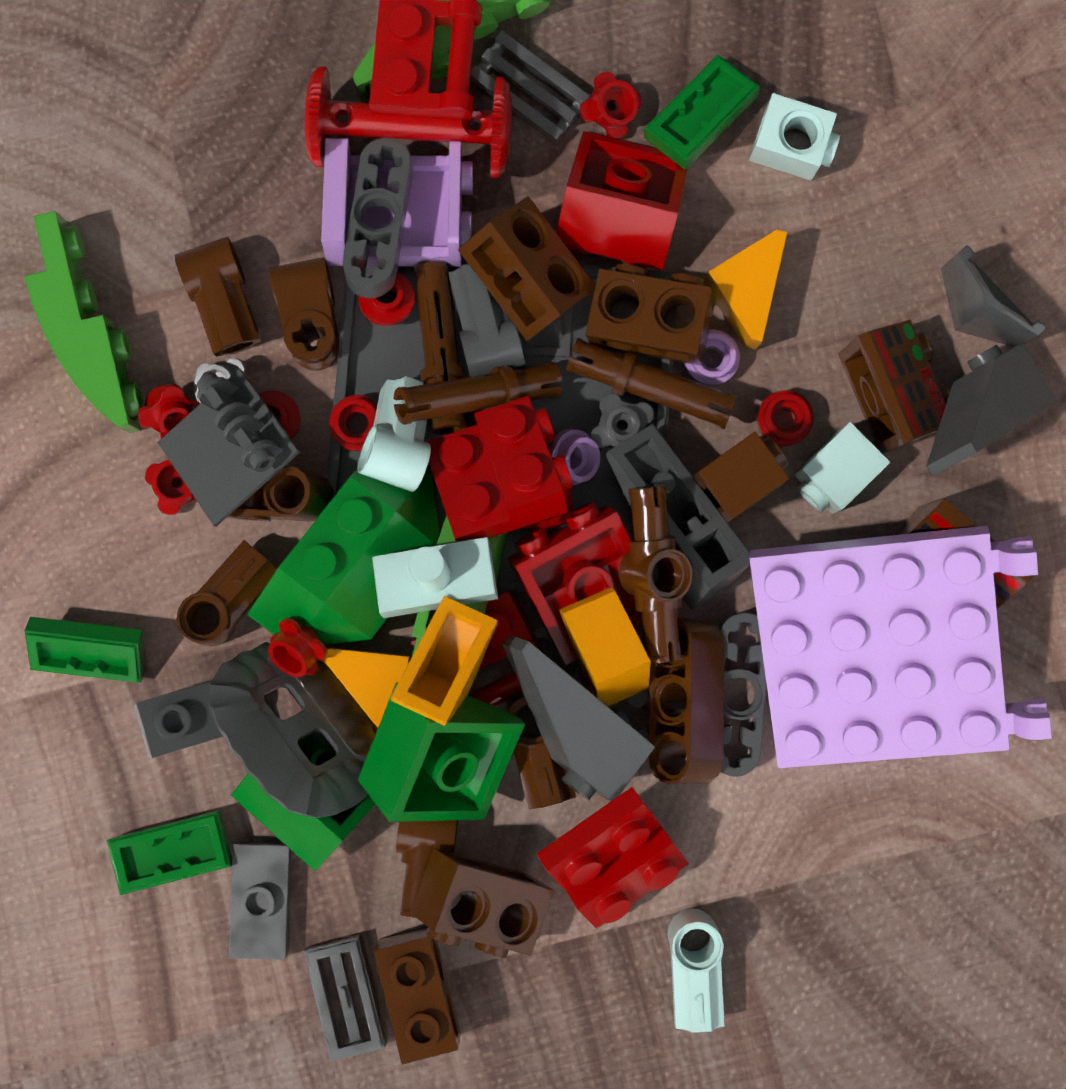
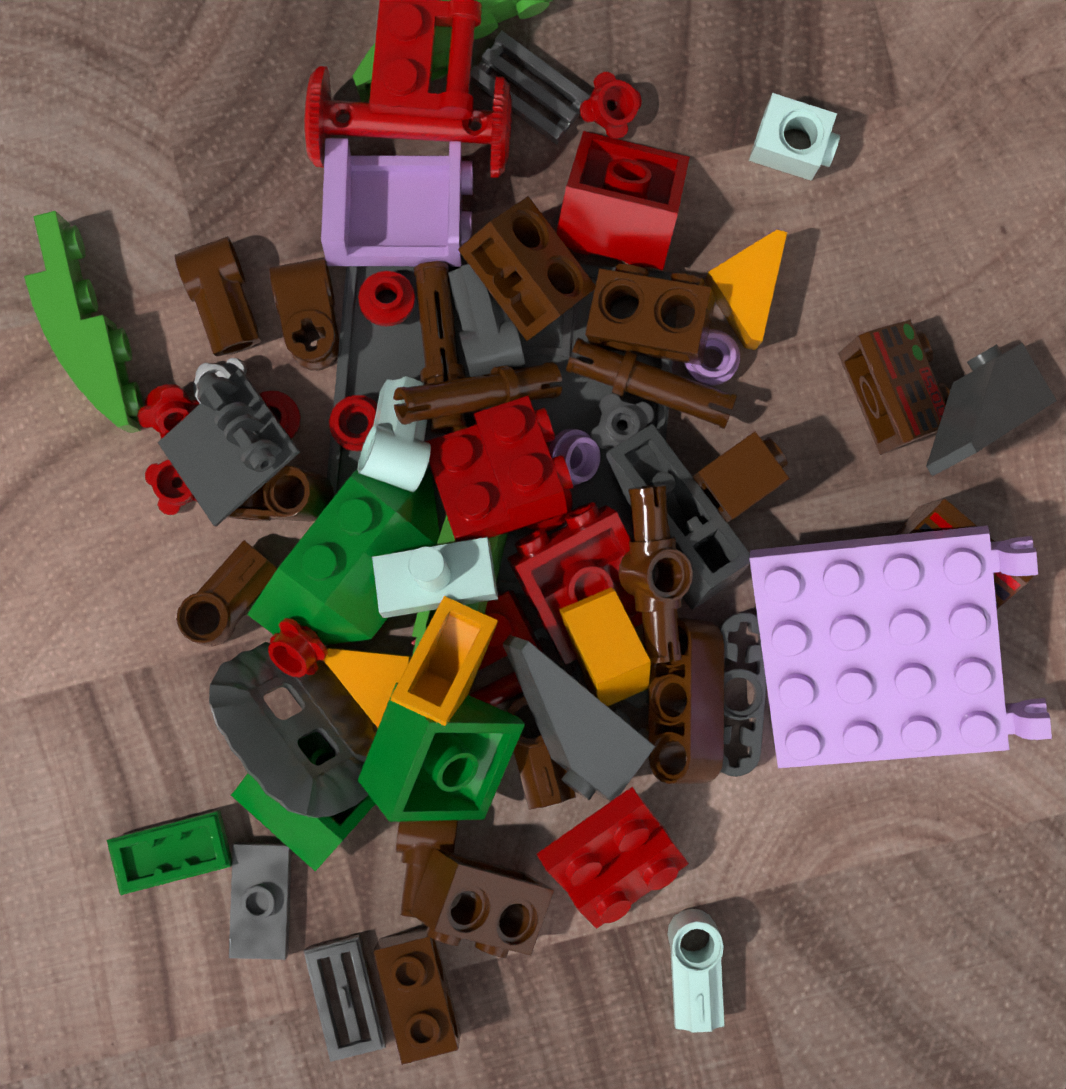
(85, 649): green plate -> none
(176, 720): dark grey plate -> none
(370, 195): dark grey beam -> none
(701, 112): green plate -> none
(797, 406): red plate -> none
(840, 470): light aqua brick -> none
(980, 305): dark grey slope -> none

